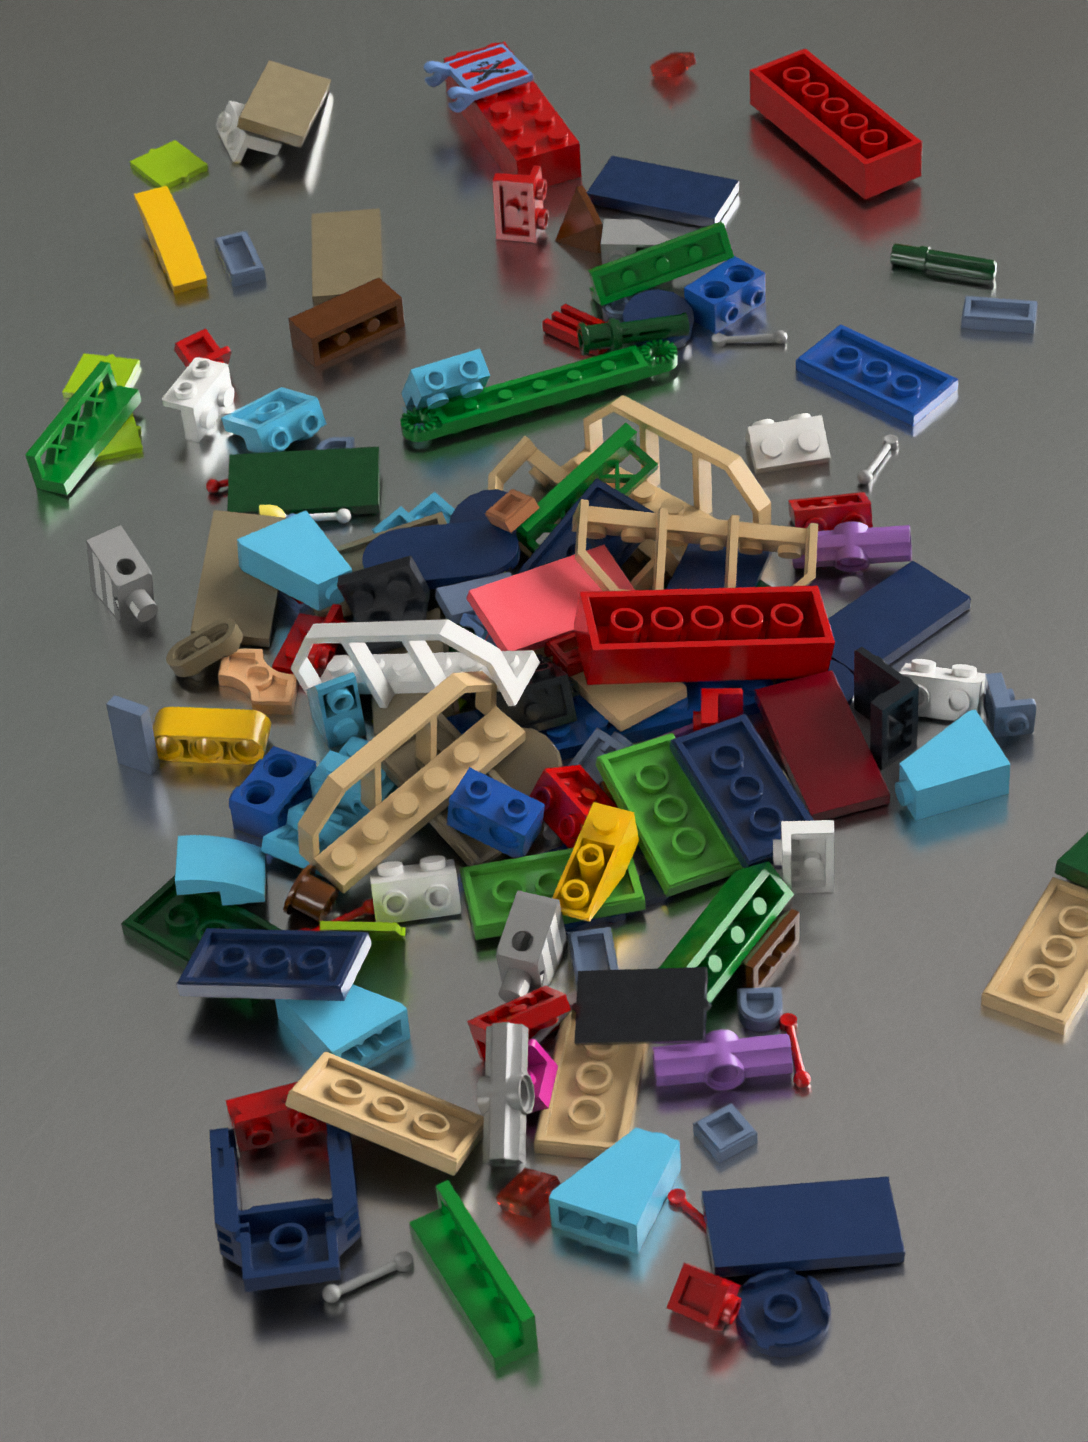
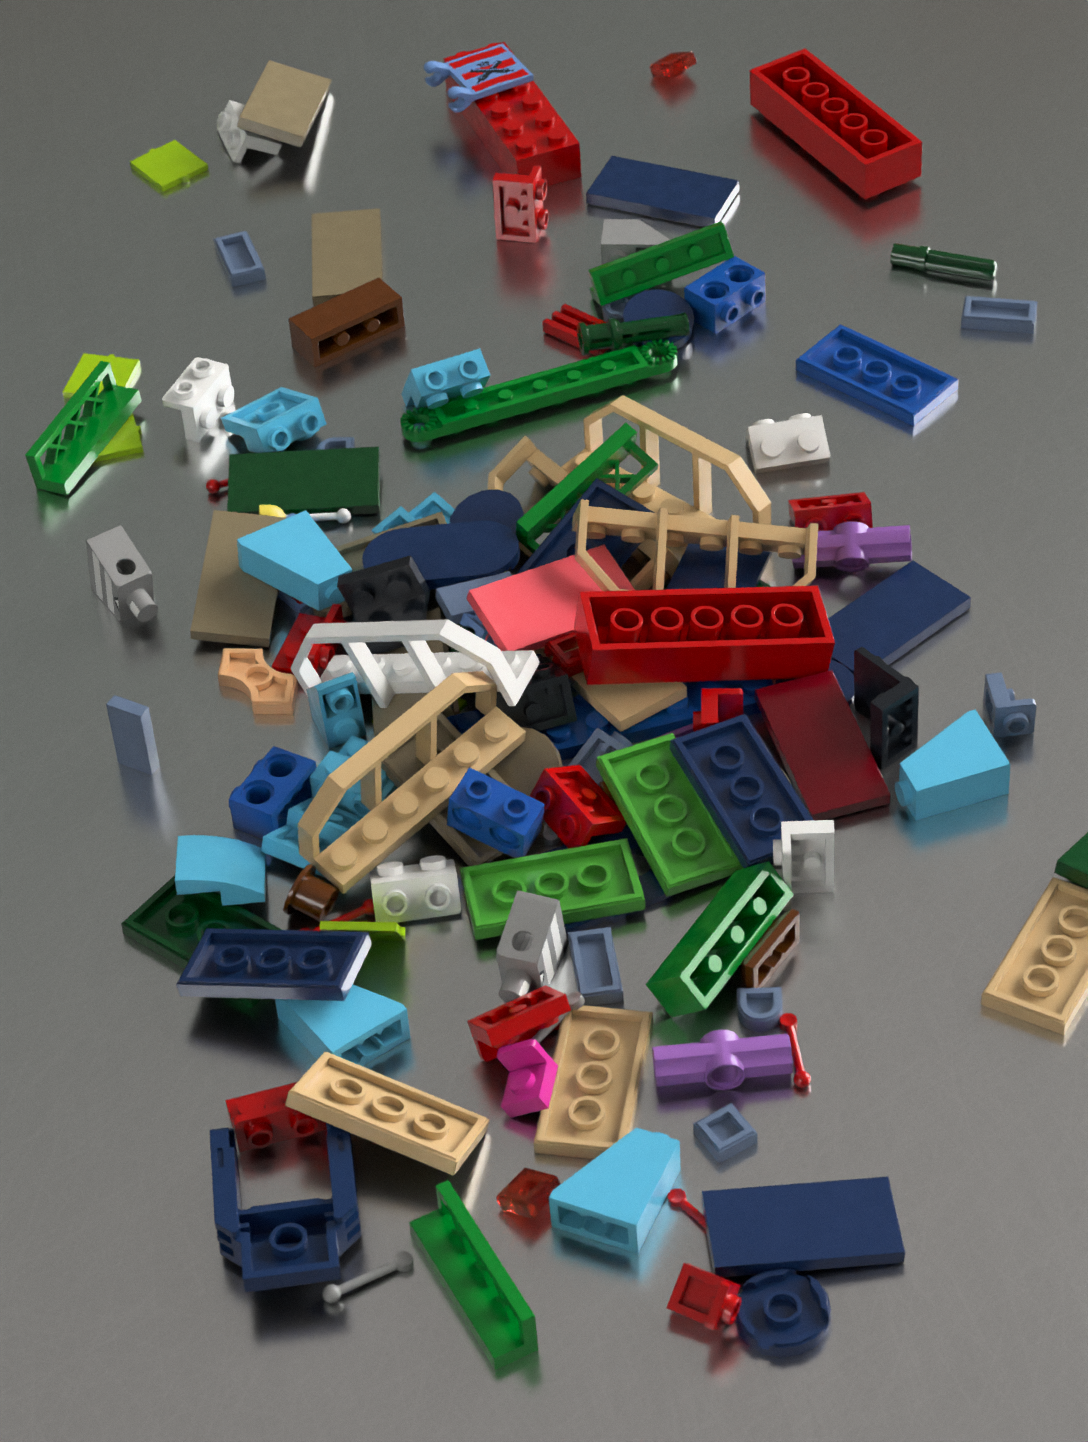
(170, 239): yellow slope -> none
(203, 346): red bracket -> none
(204, 647): dark tan plate -> none
(211, 735): yellow beam -> none
(505, 1095): light grey piece -> none
(512, 510): nougat tile -> none
(581, 224): reddish brown slope -> none
(597, 861): yellow slope -> none
(641, 1006): black piece -> none
(720, 340): light grey hinge -> none
(889, 442): light grey hinge -> none
(945, 691): white bracket -> none

